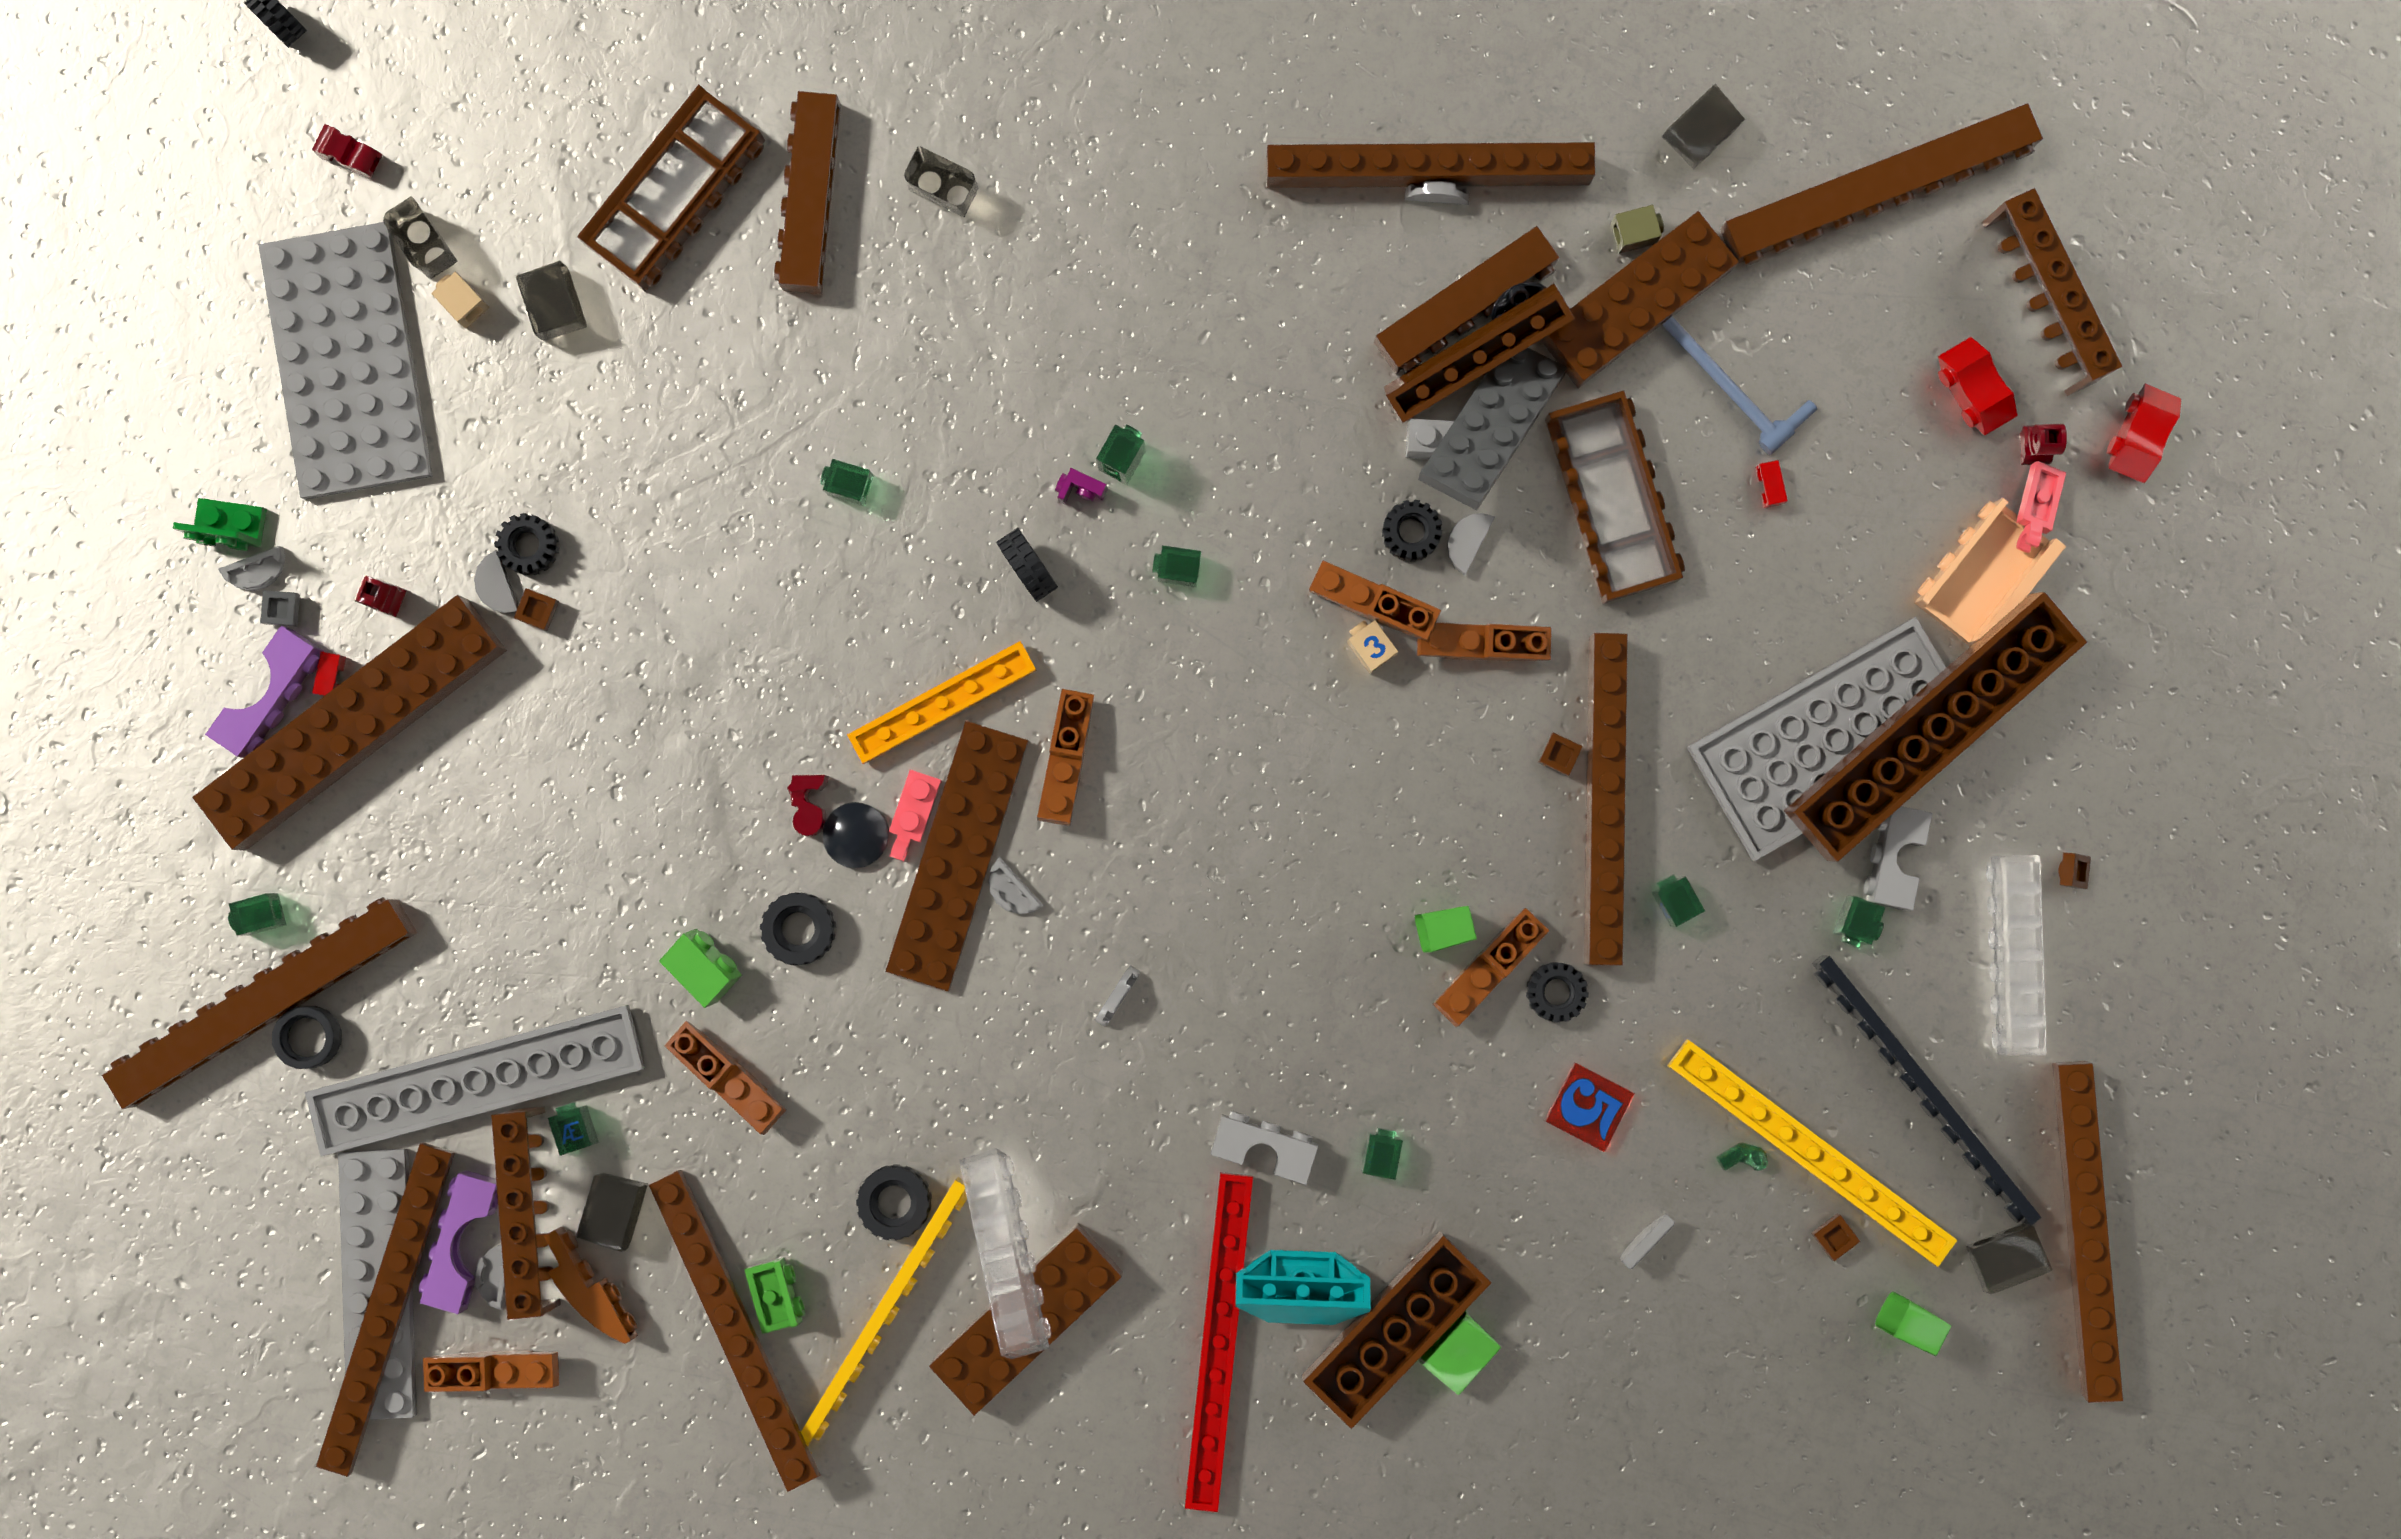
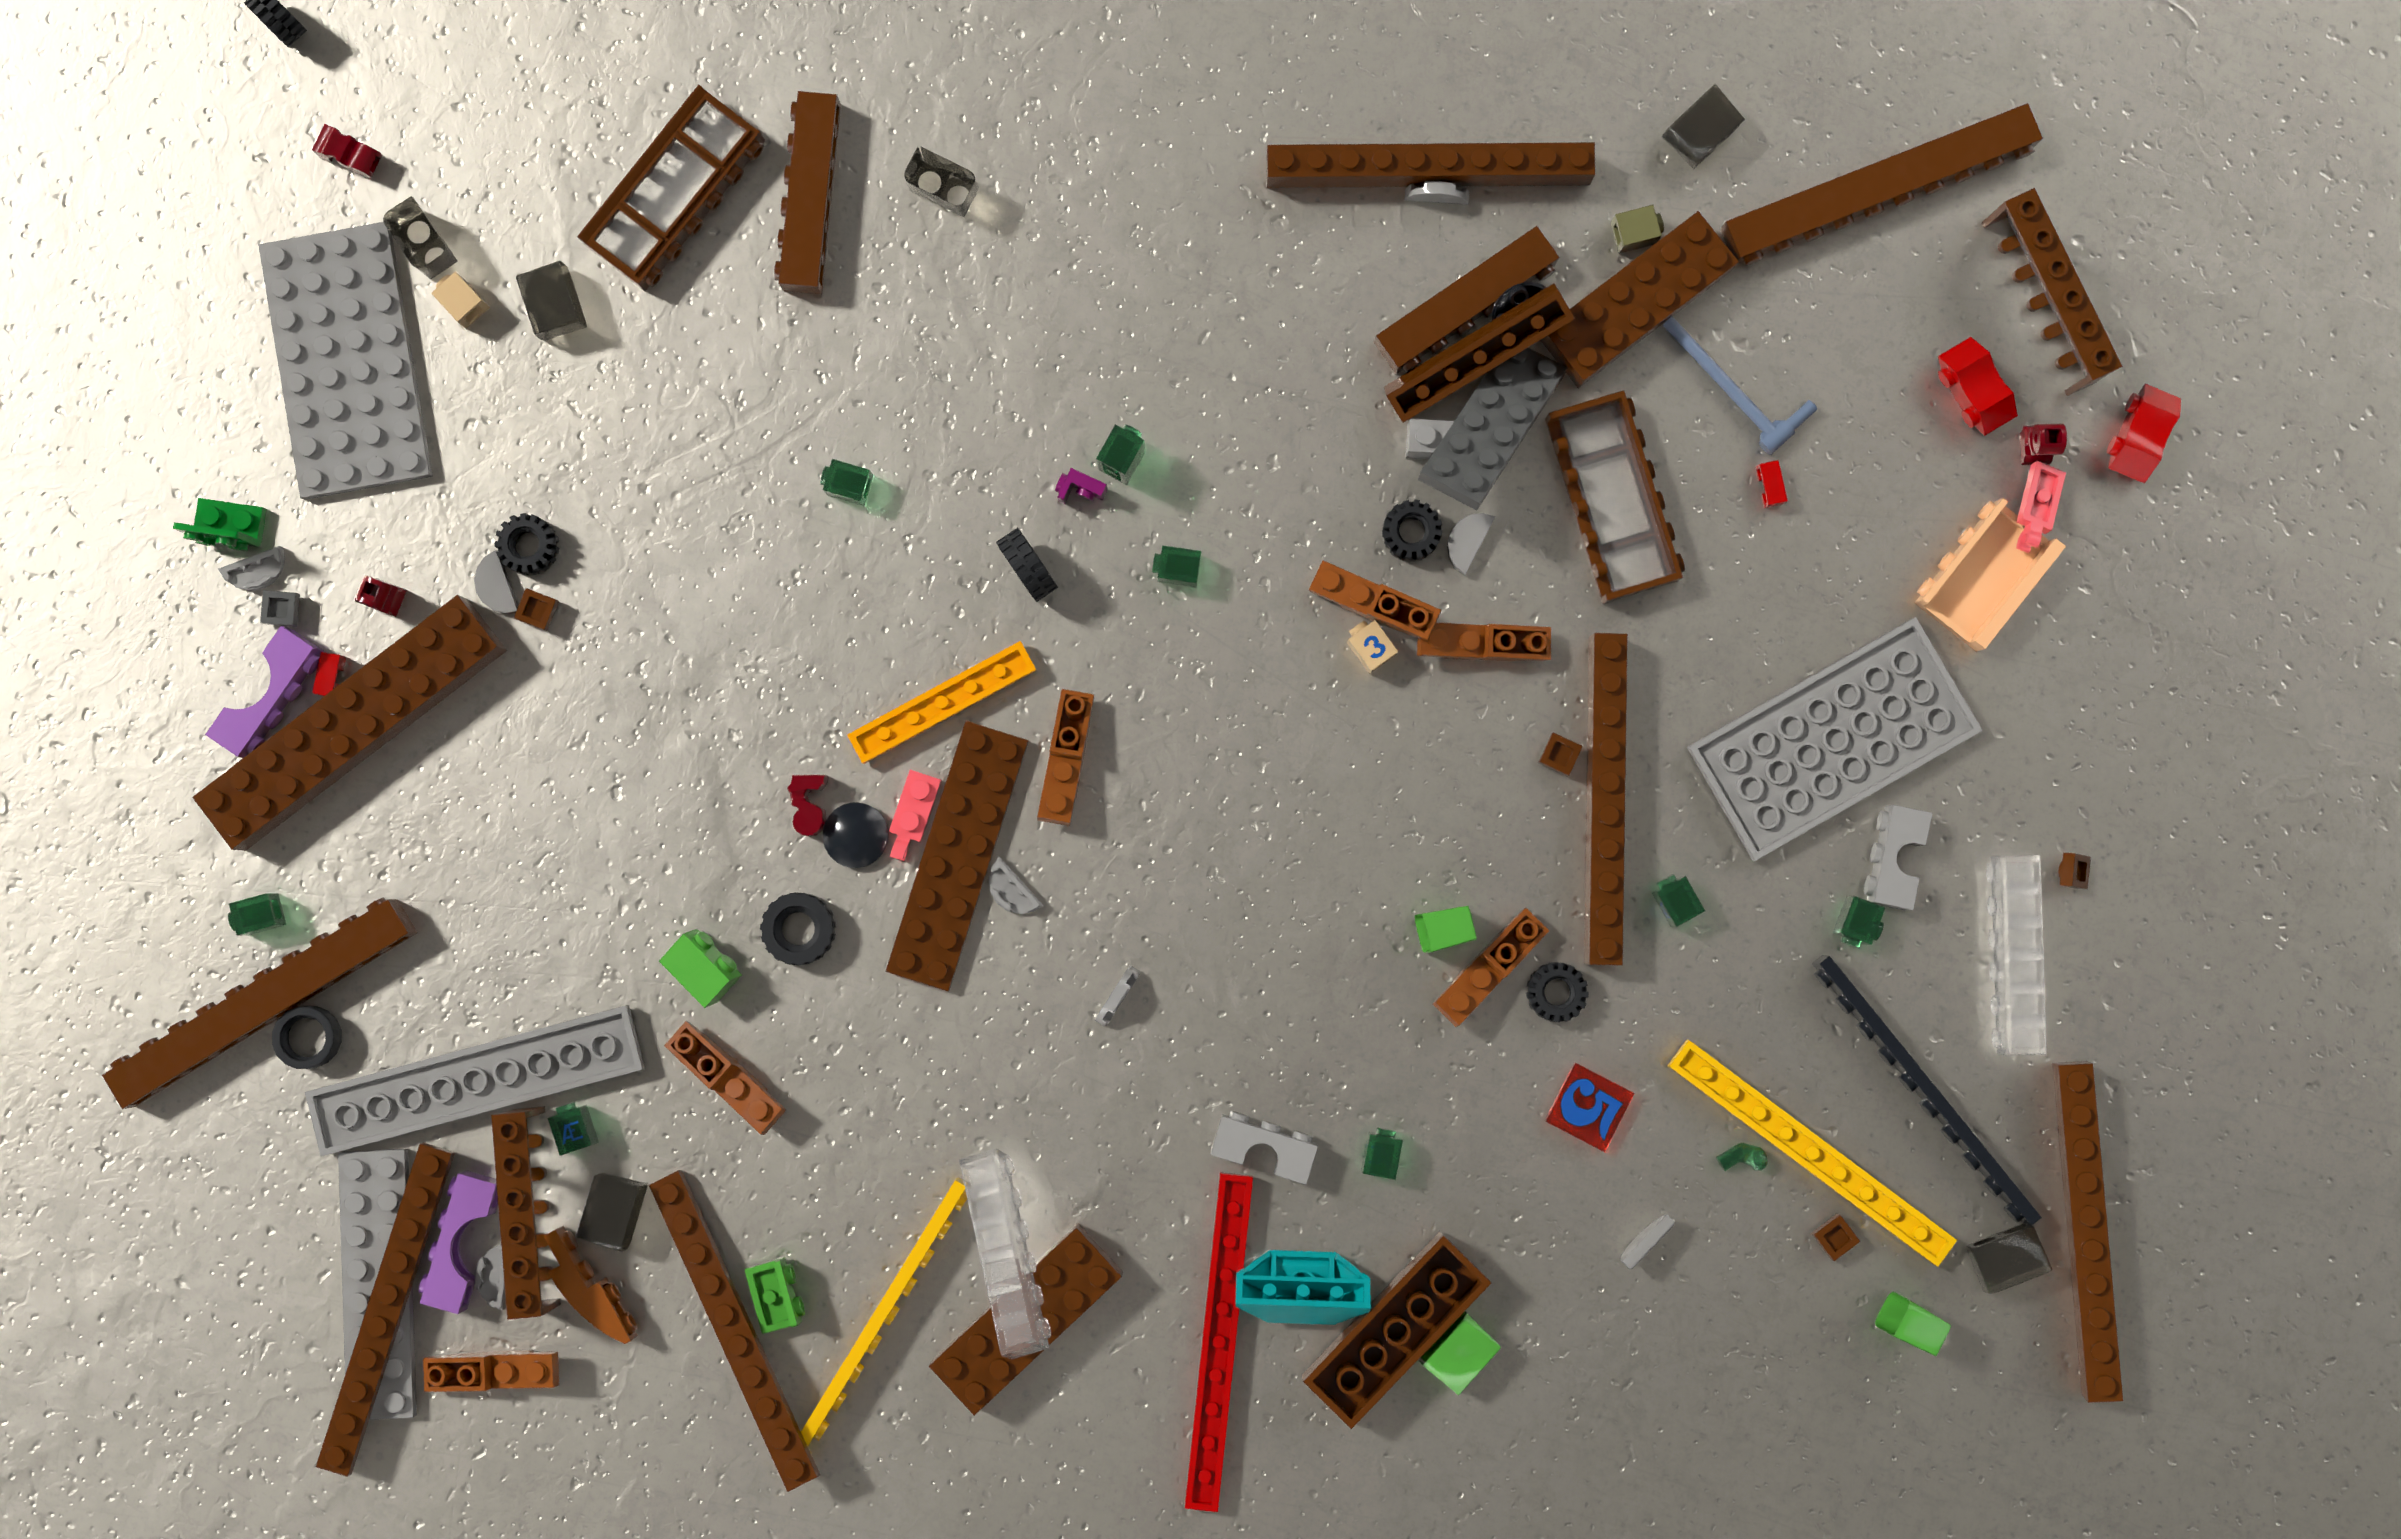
(868, 1202): black tyre -> none
(1935, 726): reddish brown brick -> none

